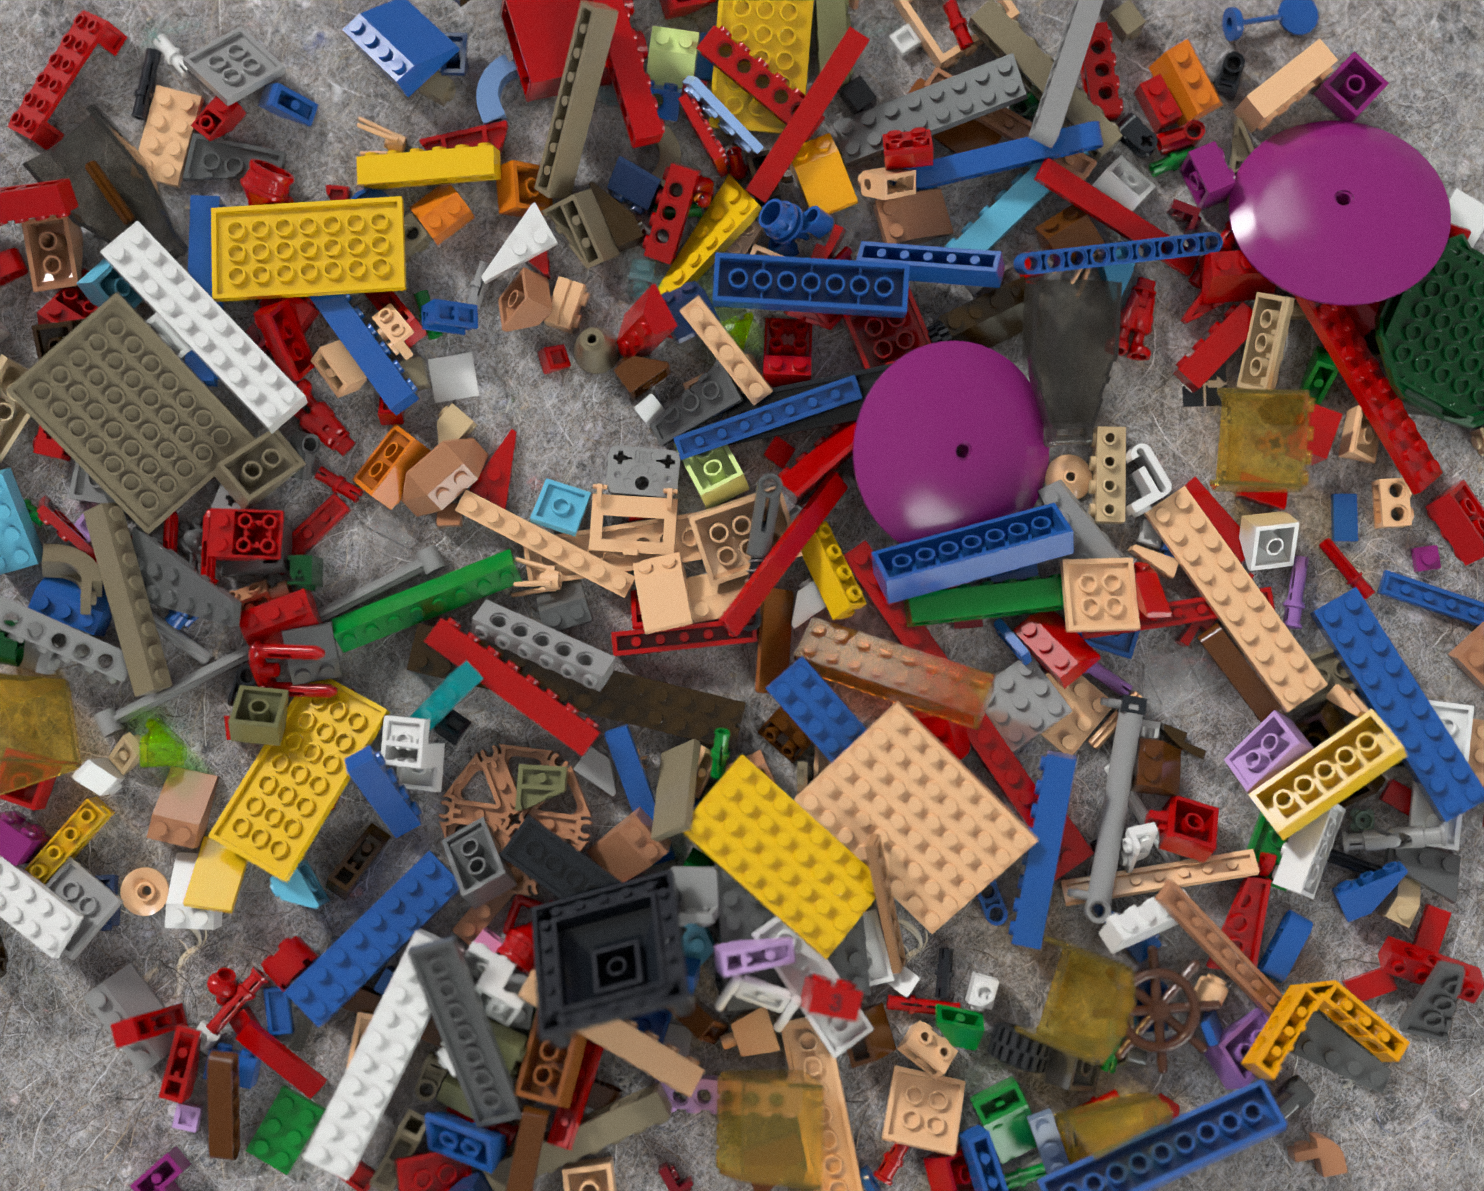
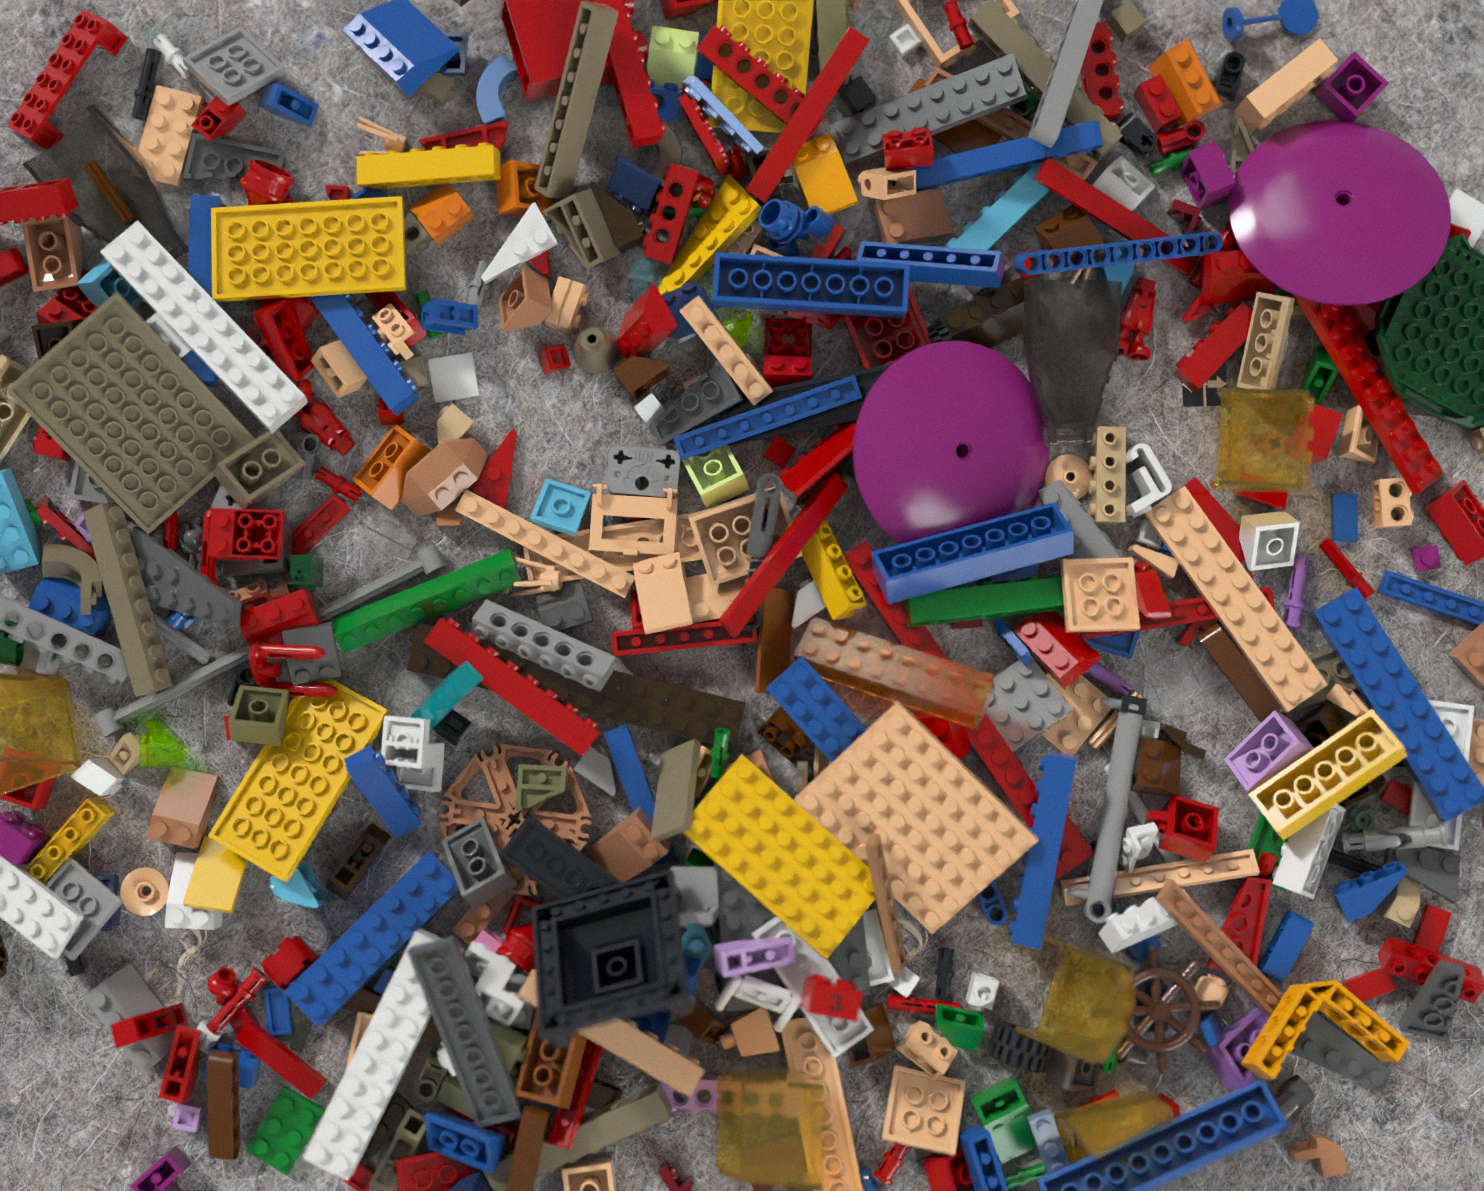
(74, 966): none -> black pin
(387, 1125): none -> dark brown plate

